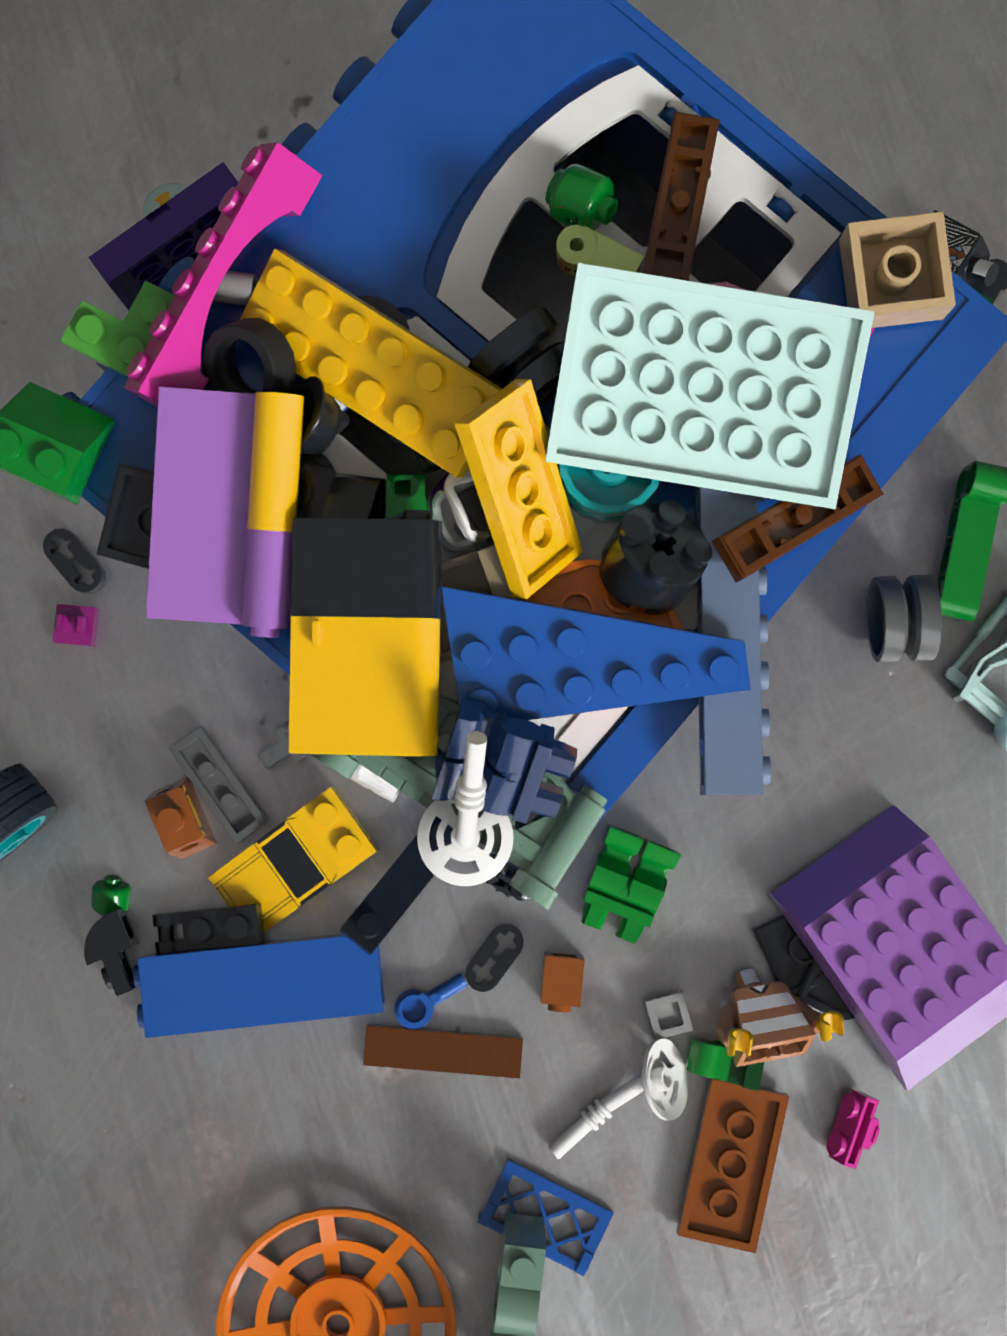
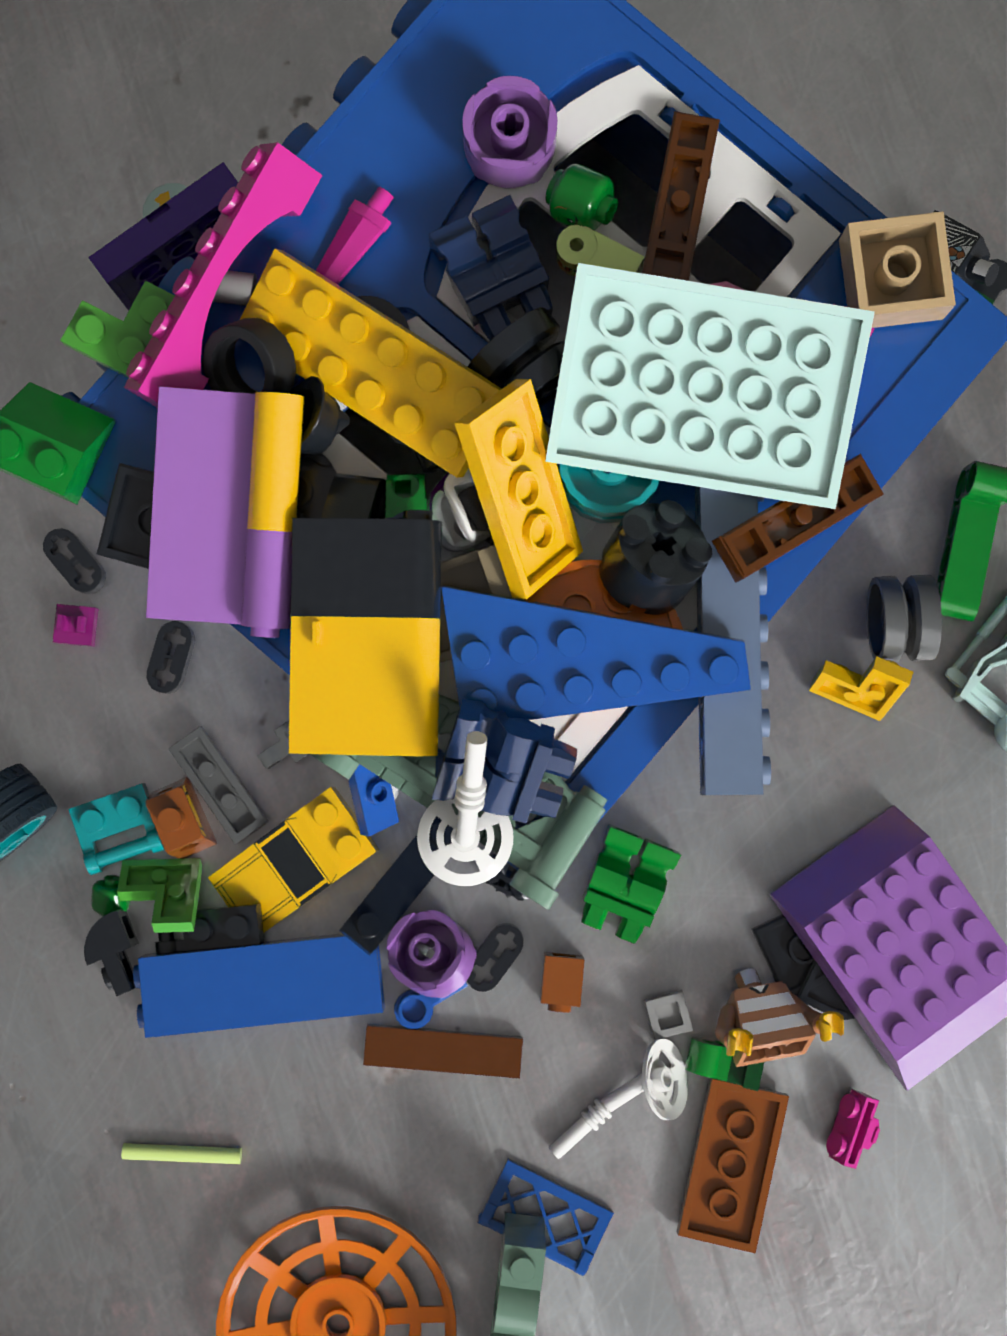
(112, 816): none -> teal plate
(161, 654): none -> black beam
(170, 883): none -> bright green plate
(181, 1153): none -> yellowish green bar
(356, 235): none -> dark pink bar
(372, 802): none -> blue plate
(412, 940): none -> medium lavender brick
(504, 281): none -> dark blue hips
(516, 106): none -> medium lavender brick
(866, 693): none -> yellow plate

